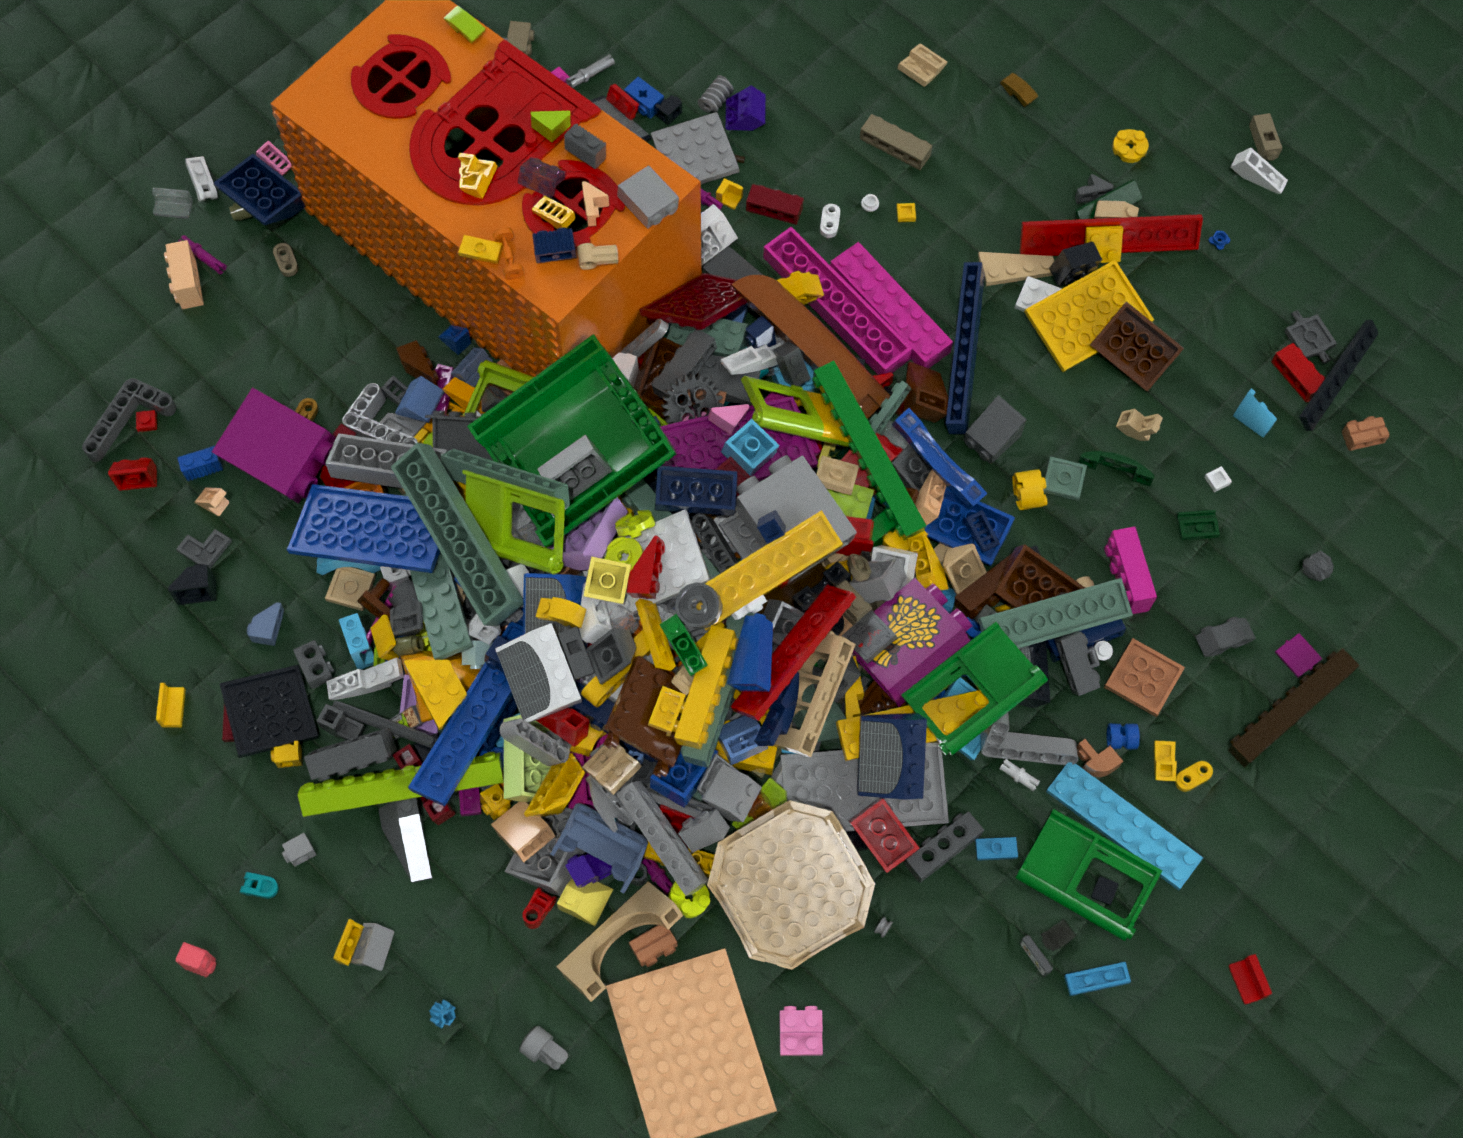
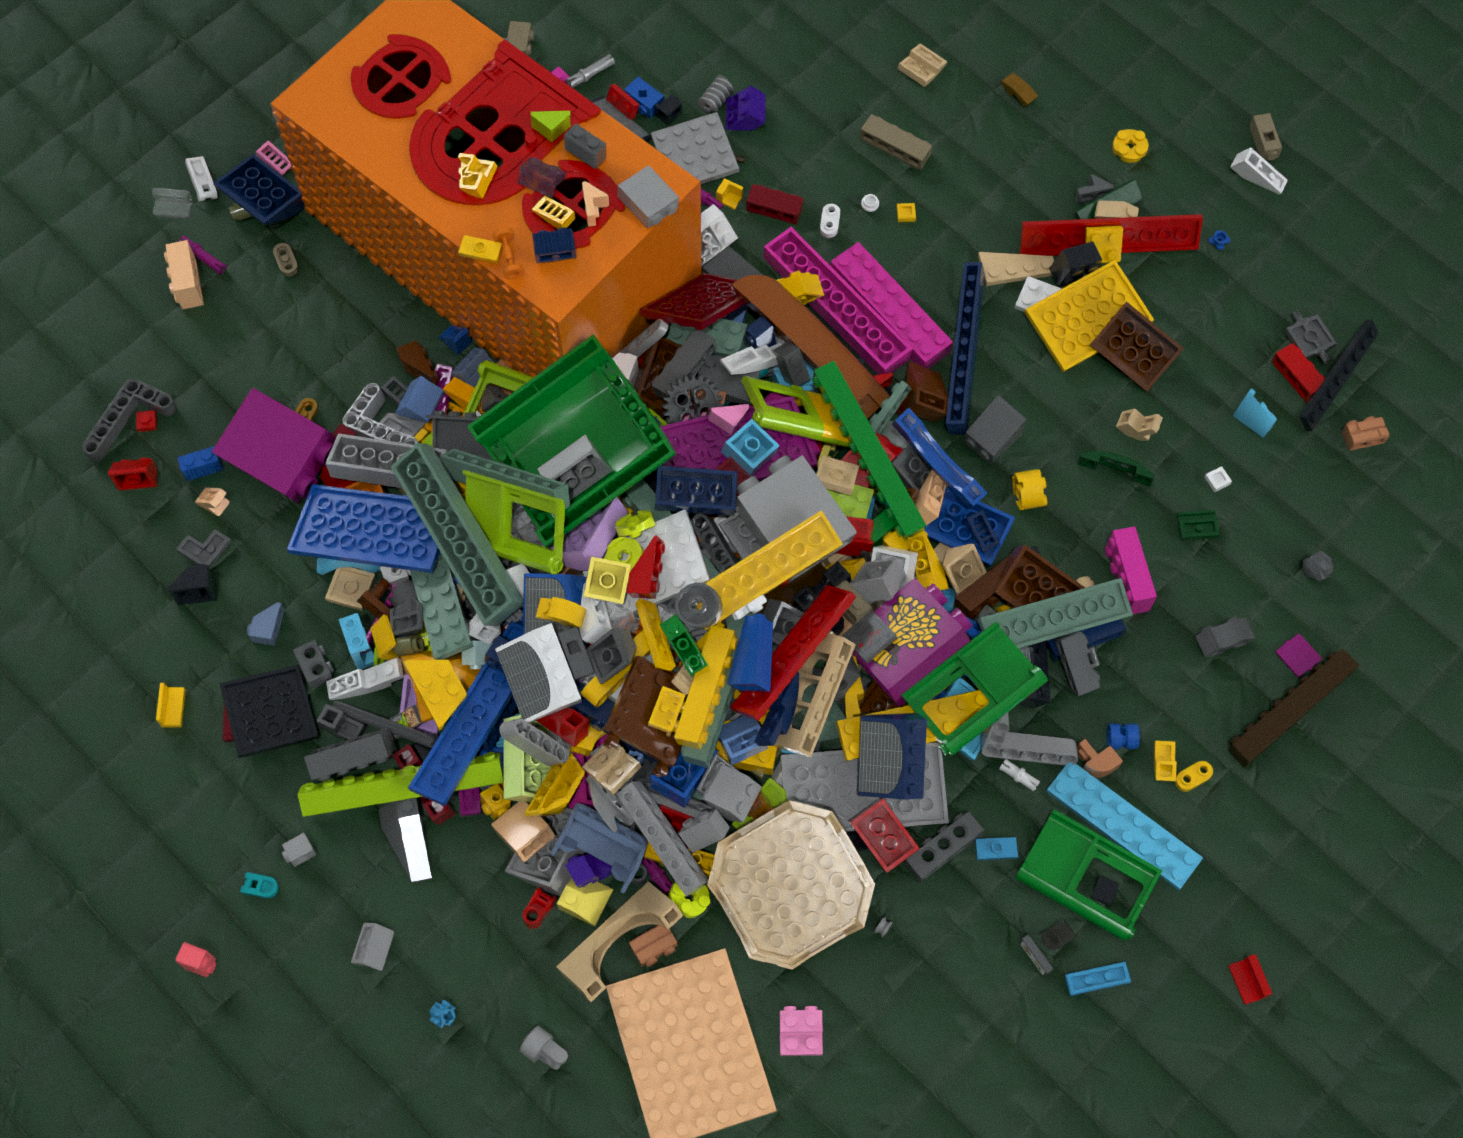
(287, 755): yellow brick -> none
(348, 942): yellow slope -> none
(465, 24): lime slope -> none
(591, 256): tan piece -> none
(771, 526): dark blue panel -> none
(859, 567): dark tan plate -> none
(1064, 478): sand green plate -> none
(1103, 650): white plate -> none
(1144, 677): nougat plate -> none

